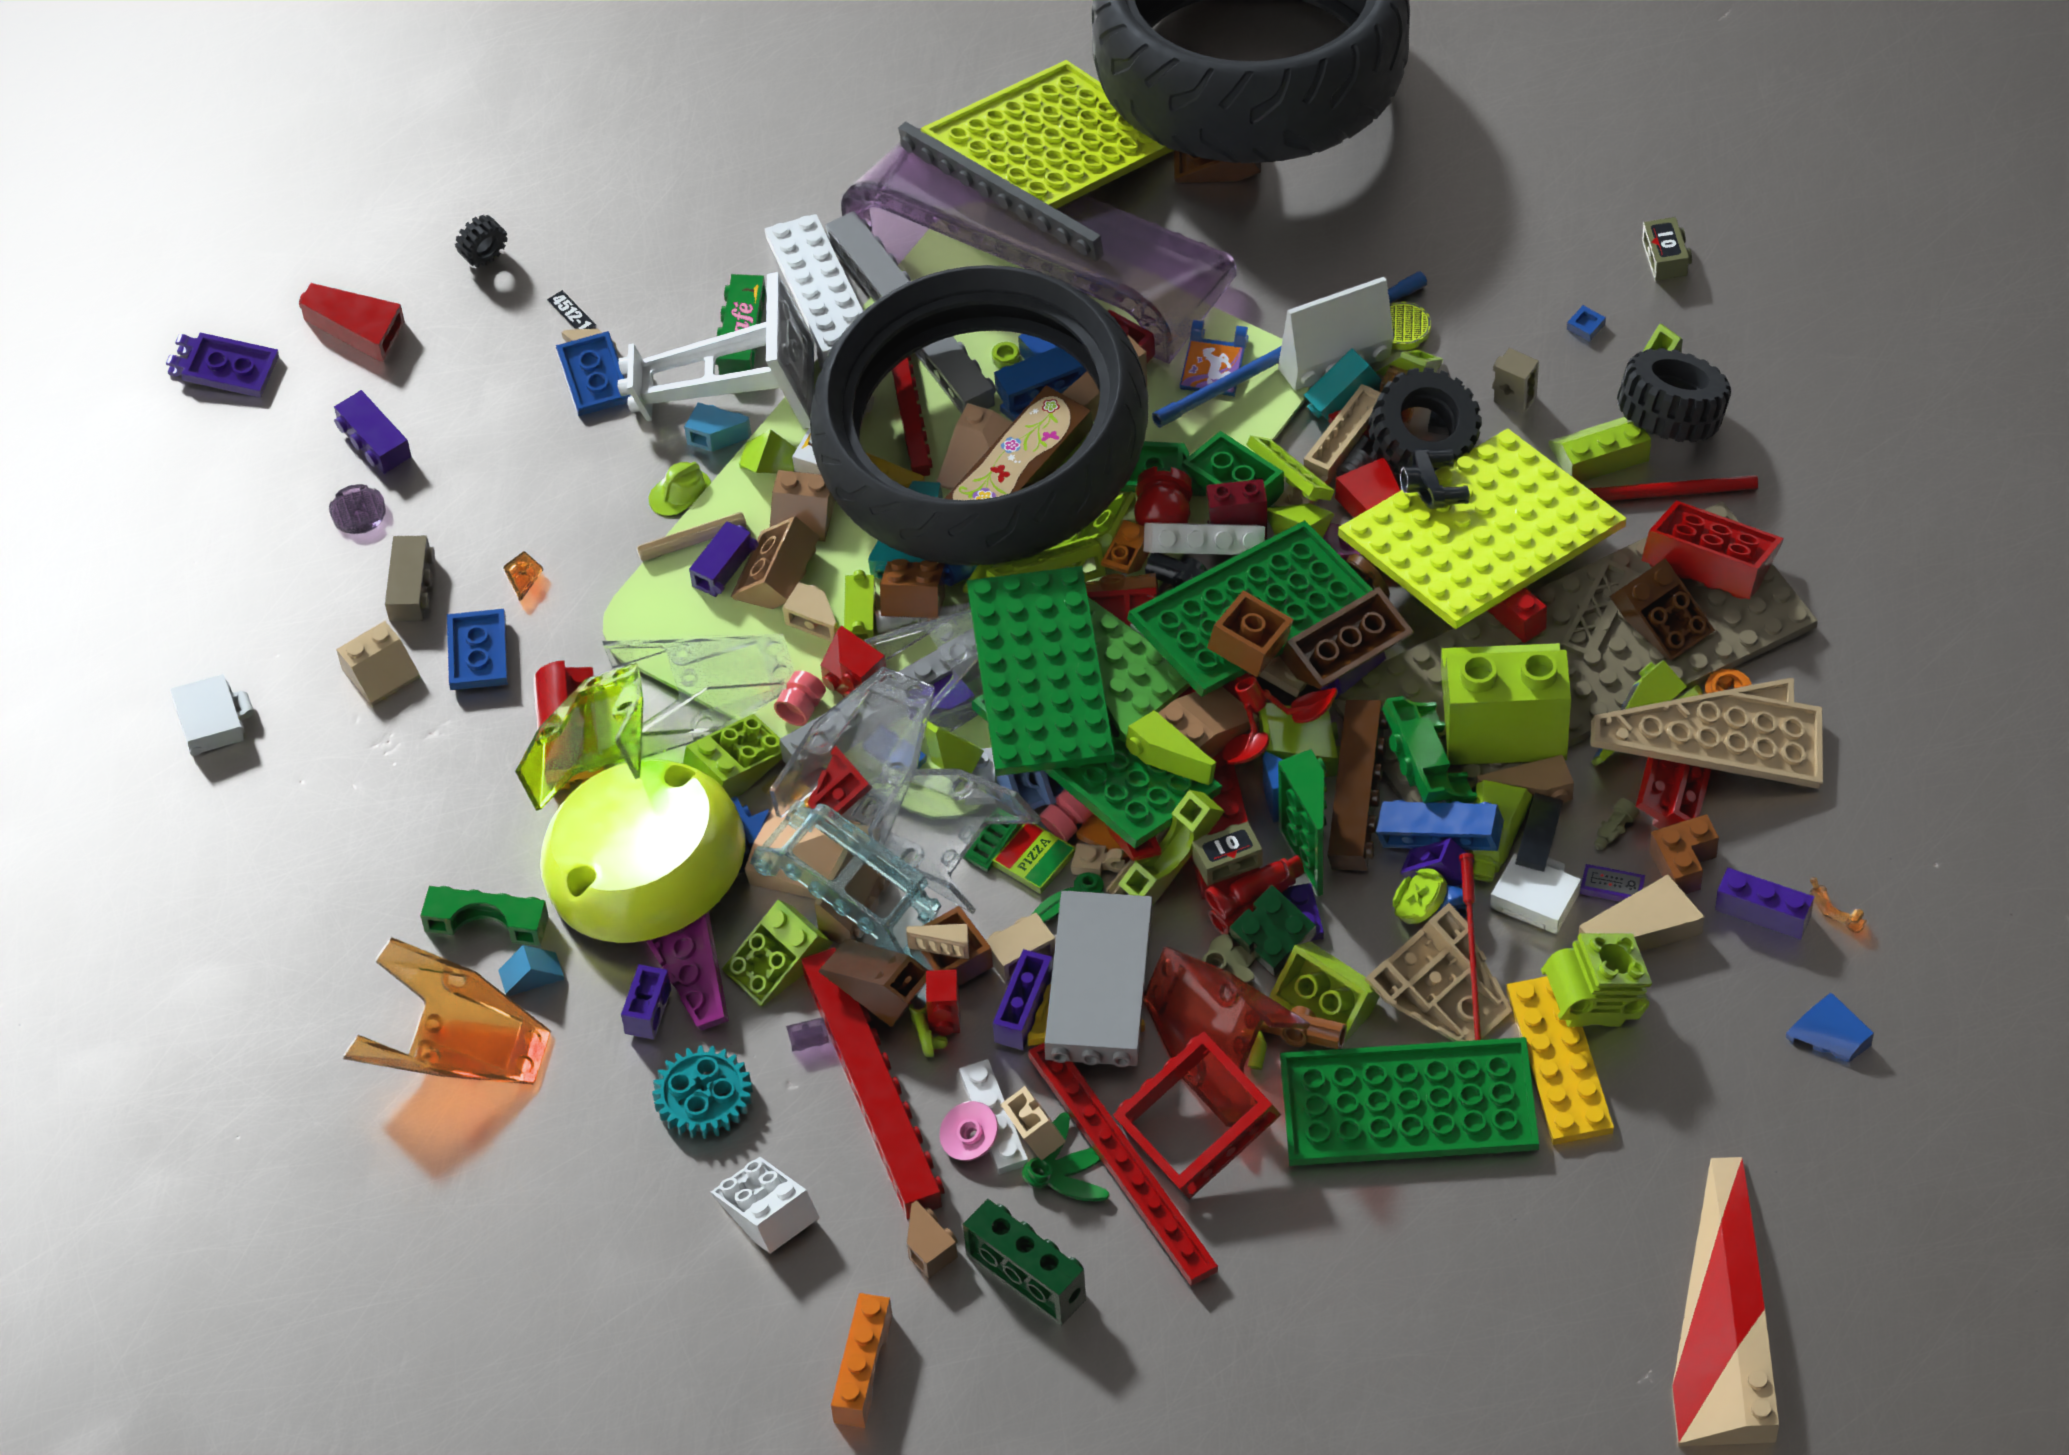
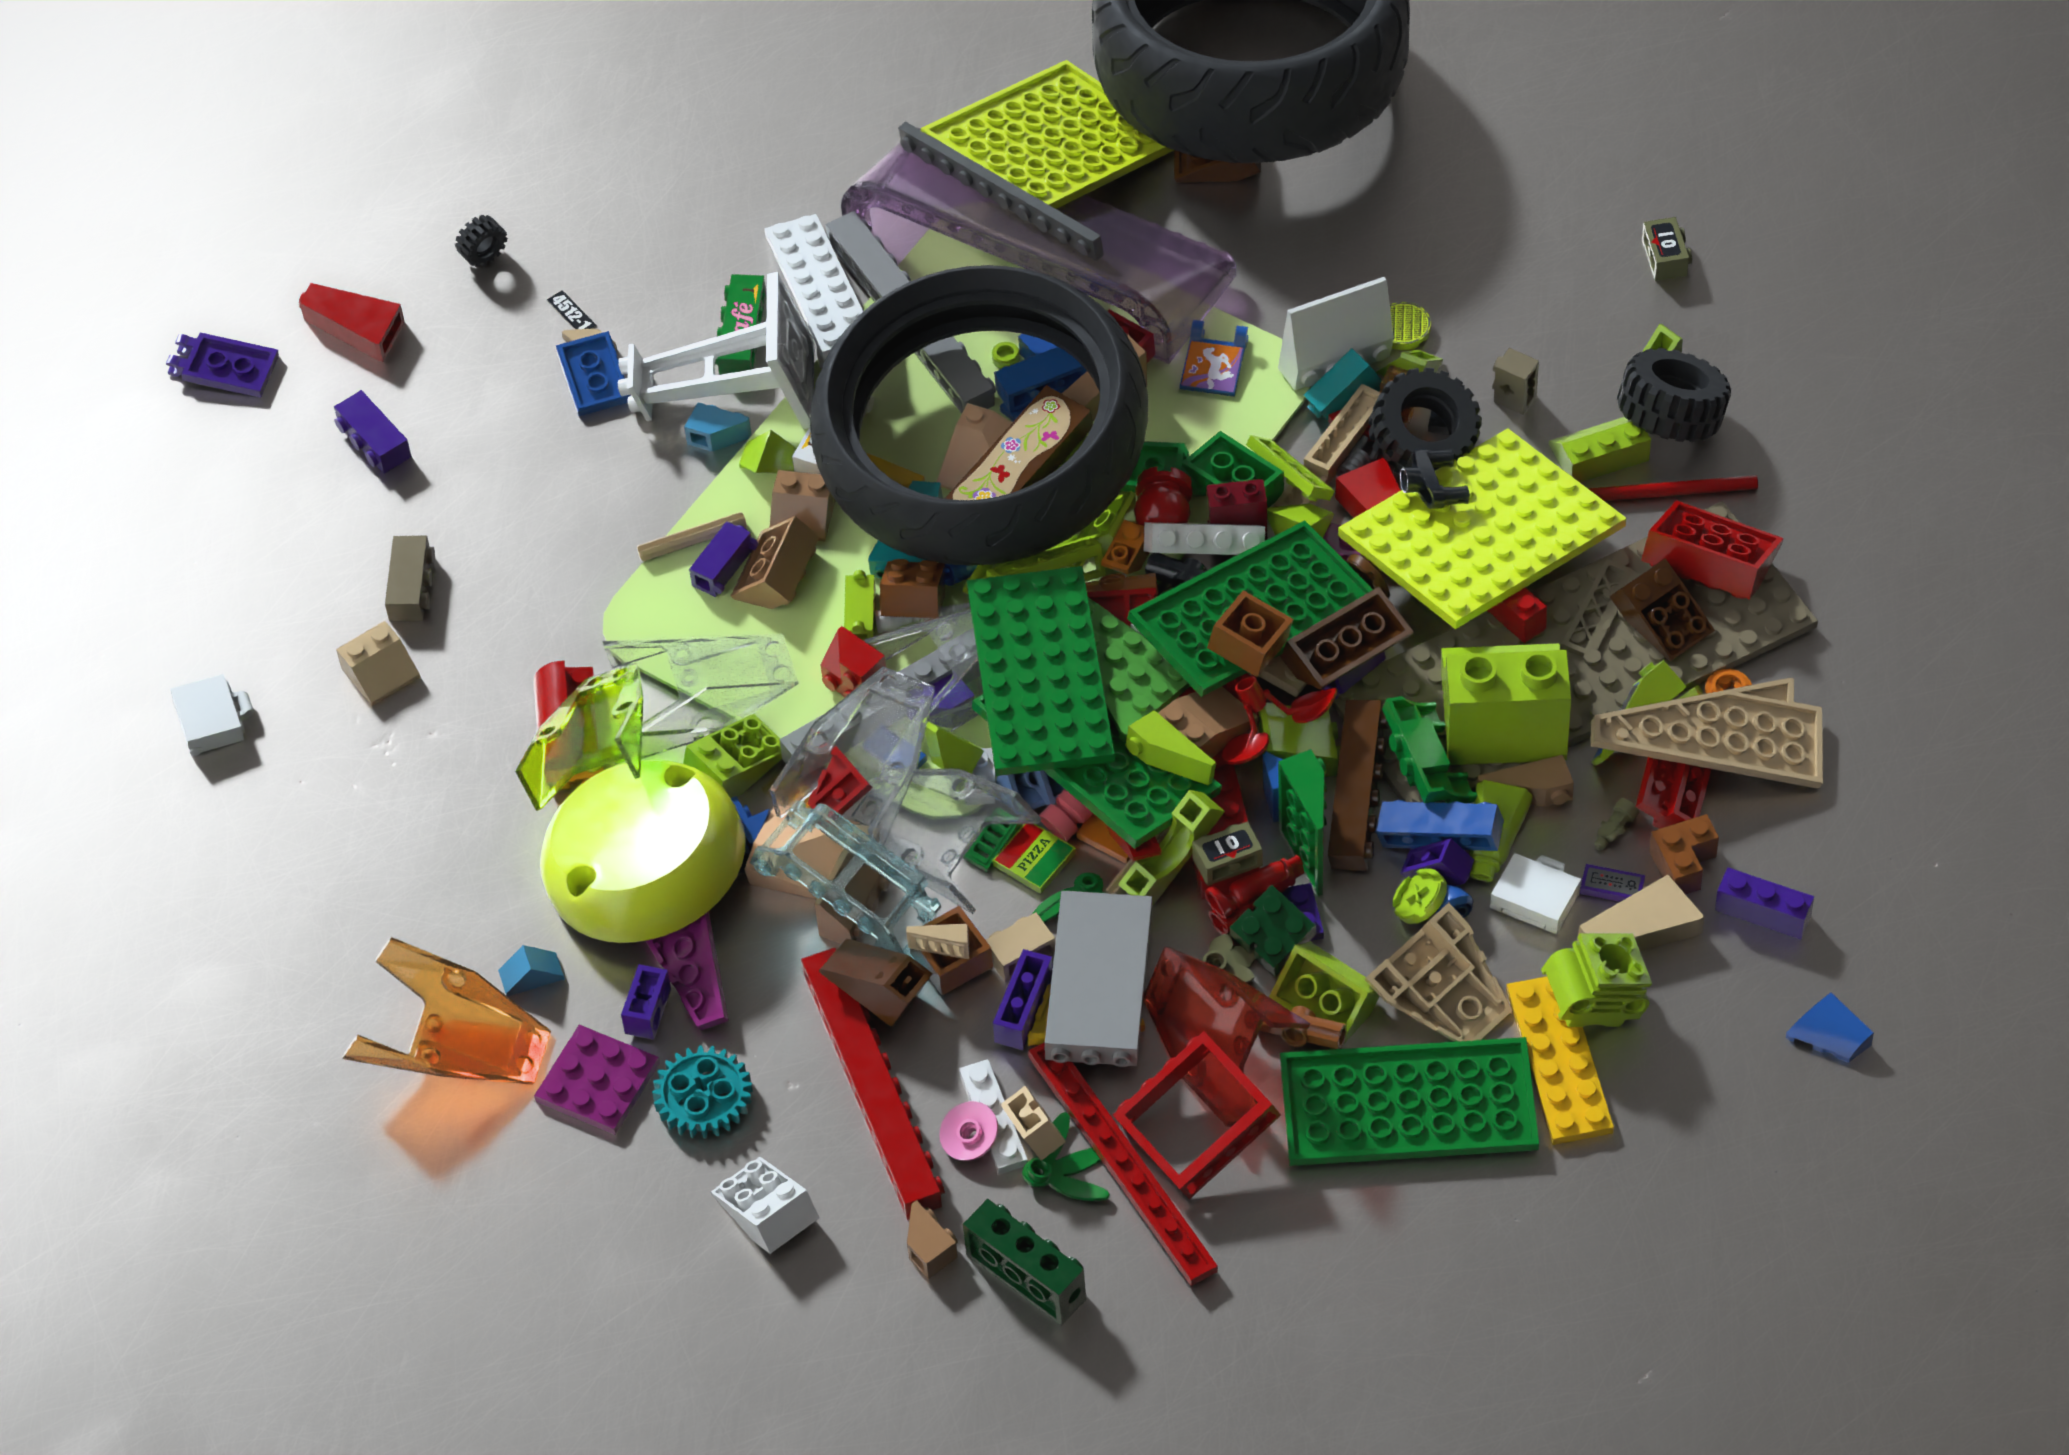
(357, 509): clear purple tile -> none
(449, 909): green arch -> none
(477, 649): blue plate -> none
(522, 573): clear orange piece -> none
(597, 1079): none -> magenta plate
(678, 489): lime piece -> none
(773, 952): lime slope -> none
(799, 699): coral wheel -> none
(807, 1034): clear purple piece -> none
(810, 612): tan slope -> none
(856, 1374): orange arch -> none
(910, 418): red piece -> none
(927, 1042): lime piece -> none
(943, 1001): red brick -> none
(1096, 859): tan plate -> none
(1177, 409): blue piece -> none
(1258, 1053): lime arm -> none
(1469, 899): red piece -> none
(1539, 832): black slope -> none
(1586, 323): blue tile -> none
(1724, 1357): wedge -> none
(1821, 898): clear orange piece -> none

